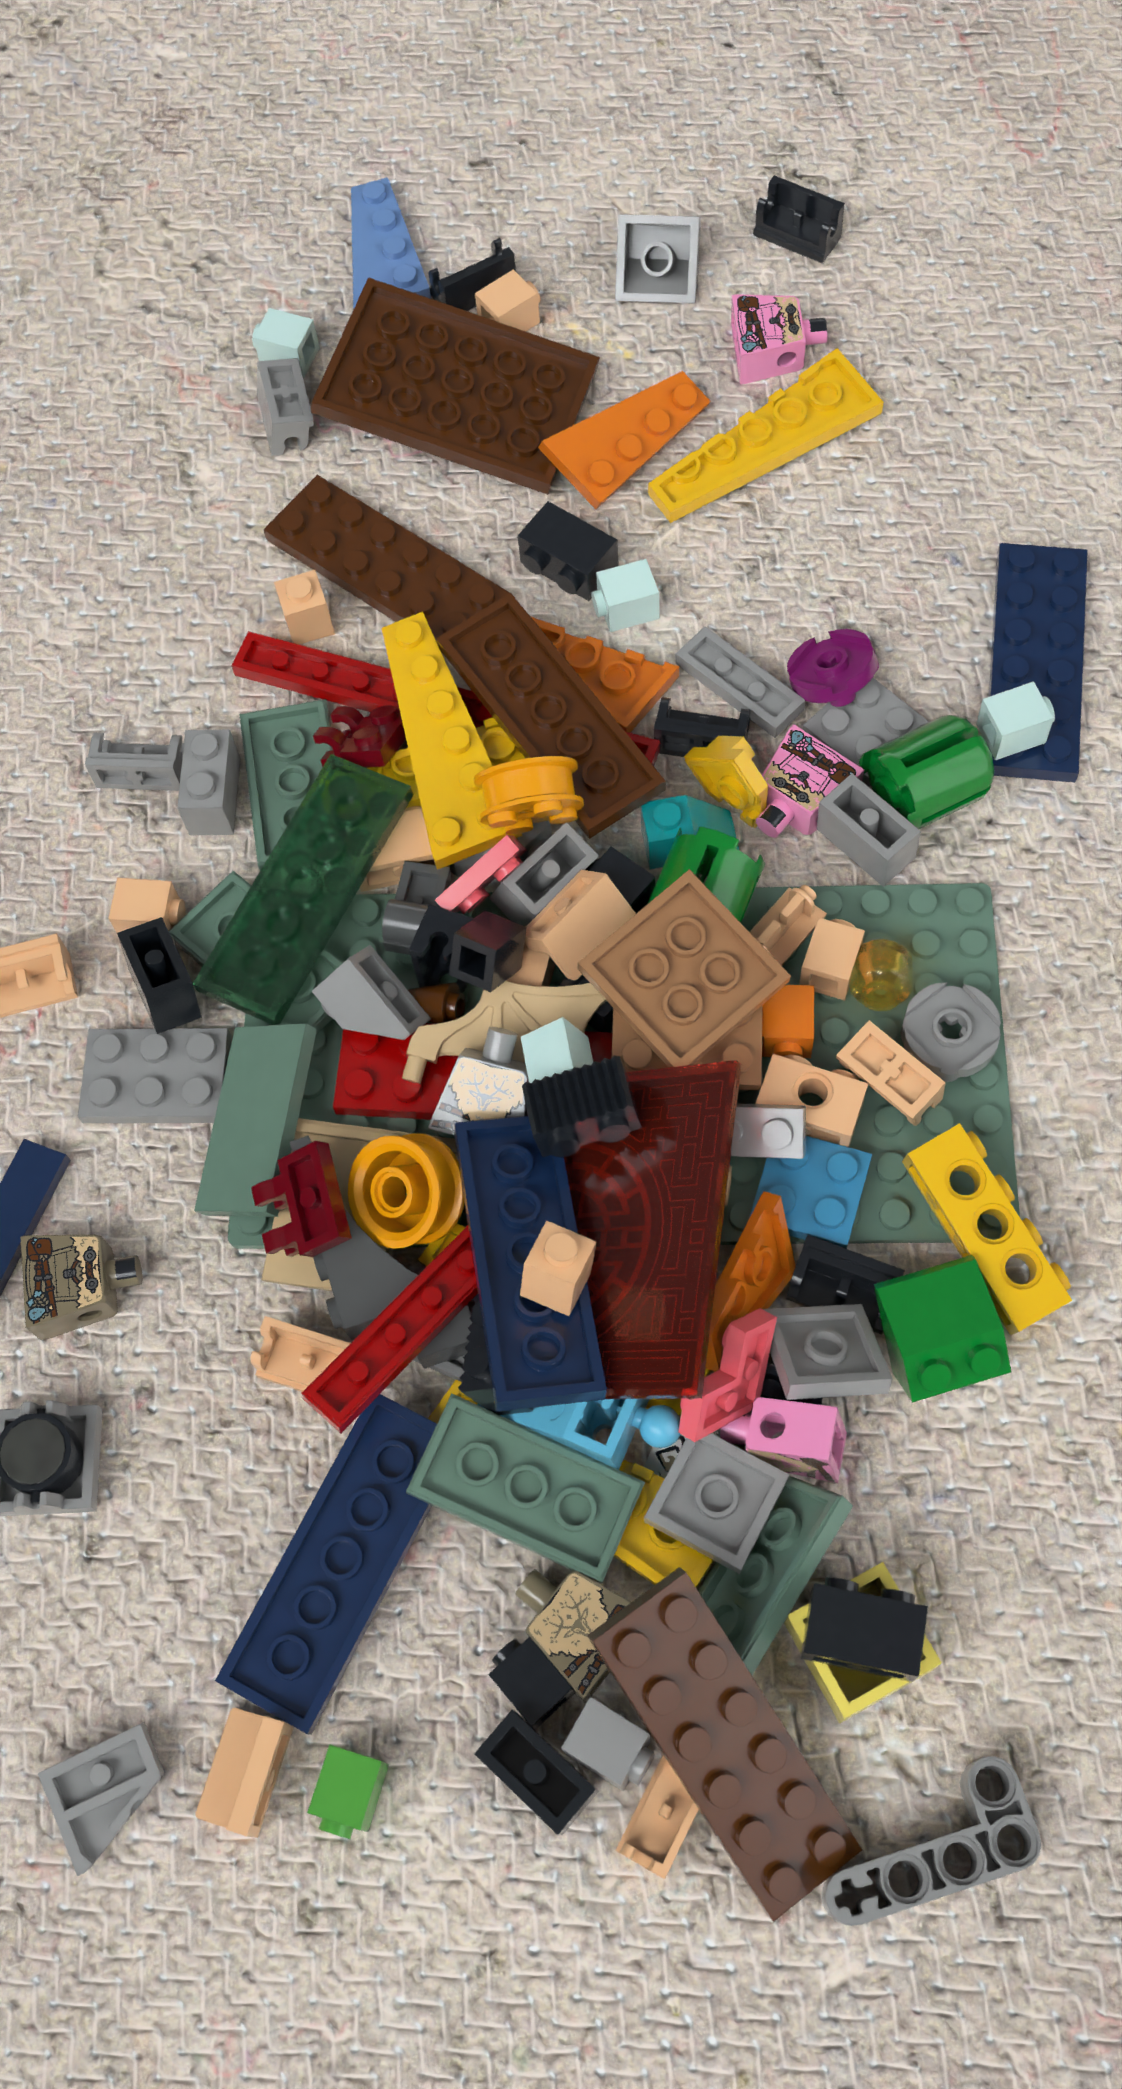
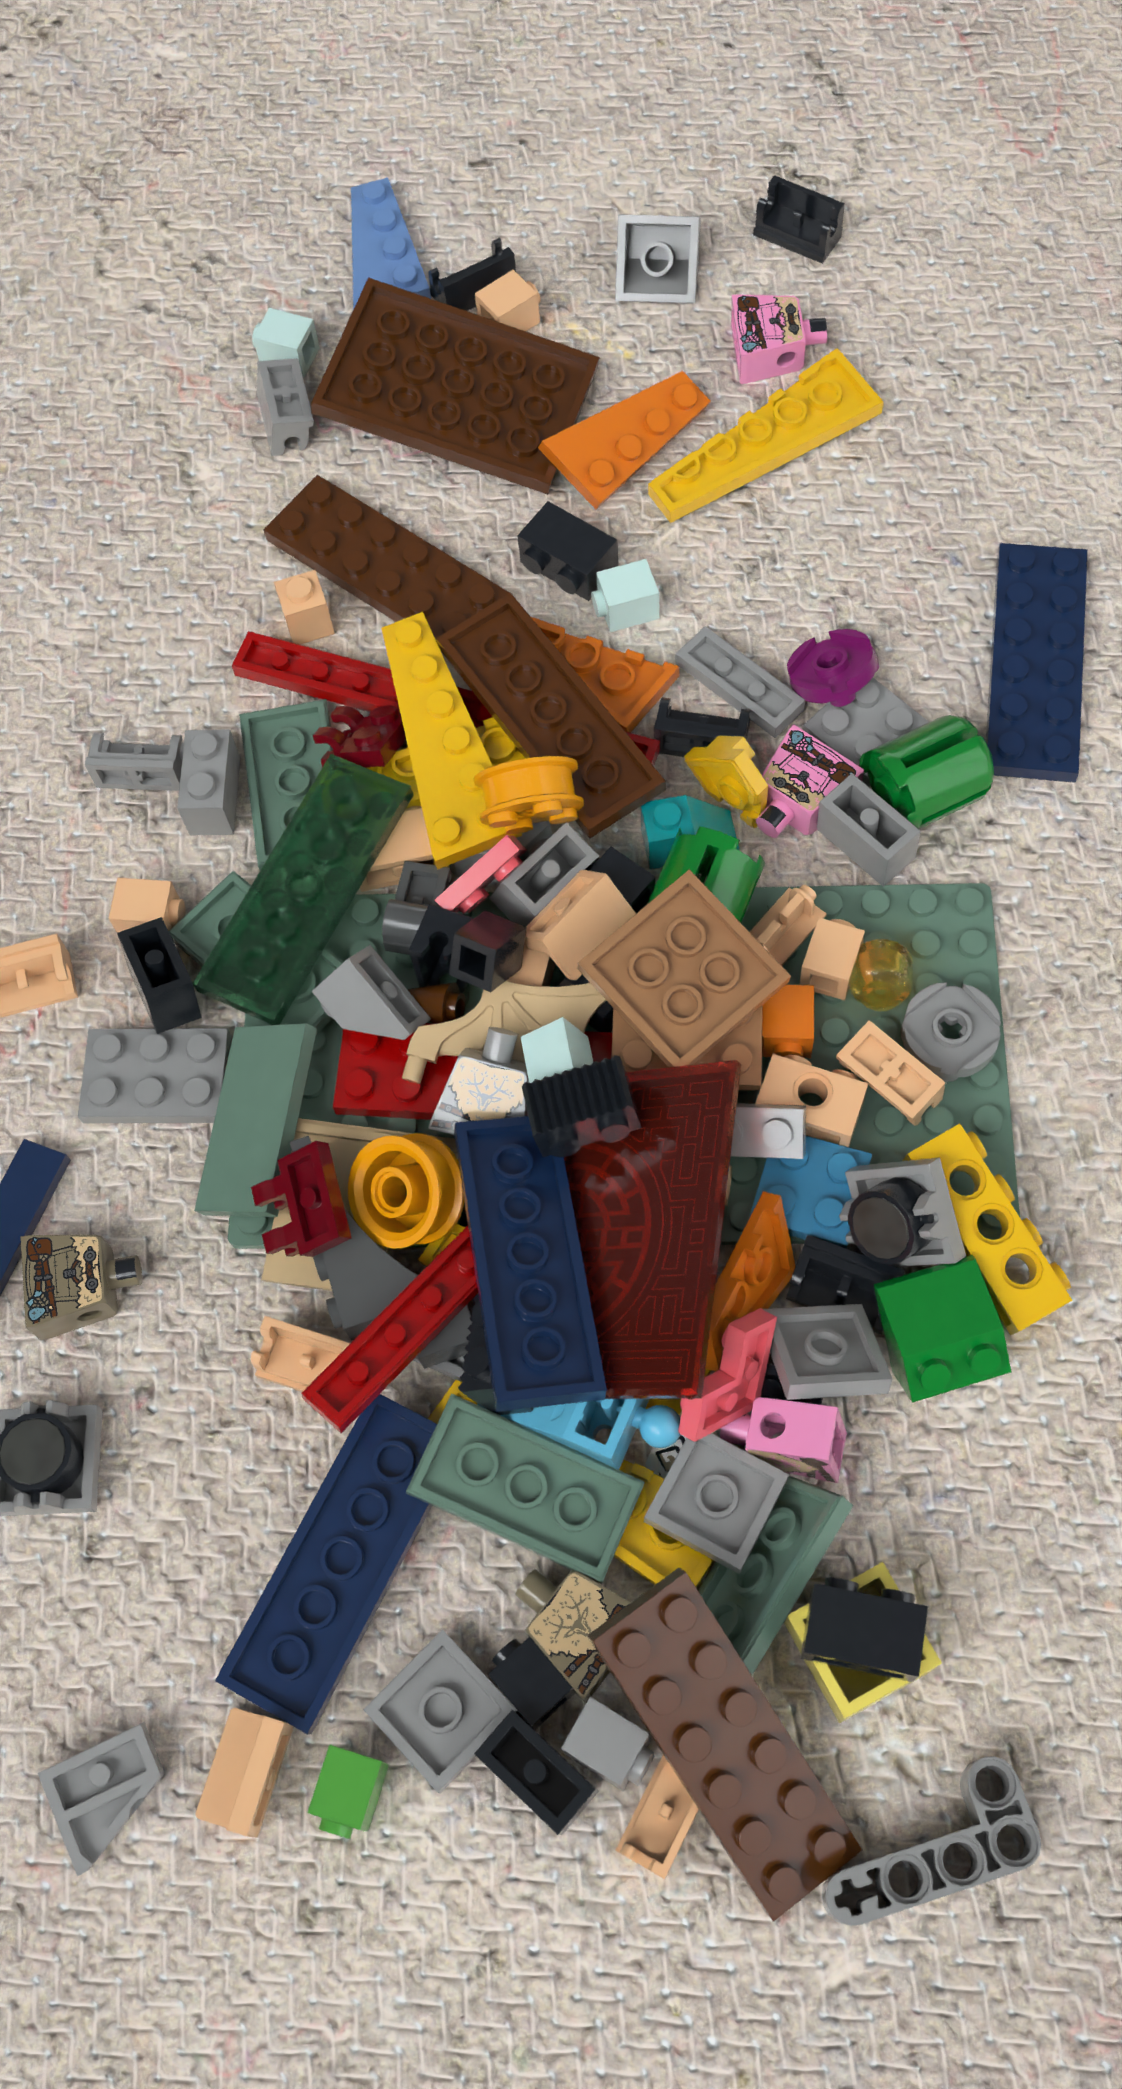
(439, 1711): none -> light grey plate
(557, 1268): light nougat brick -> none
(902, 1213): none -> piece
(1015, 720): light aqua brick -> none

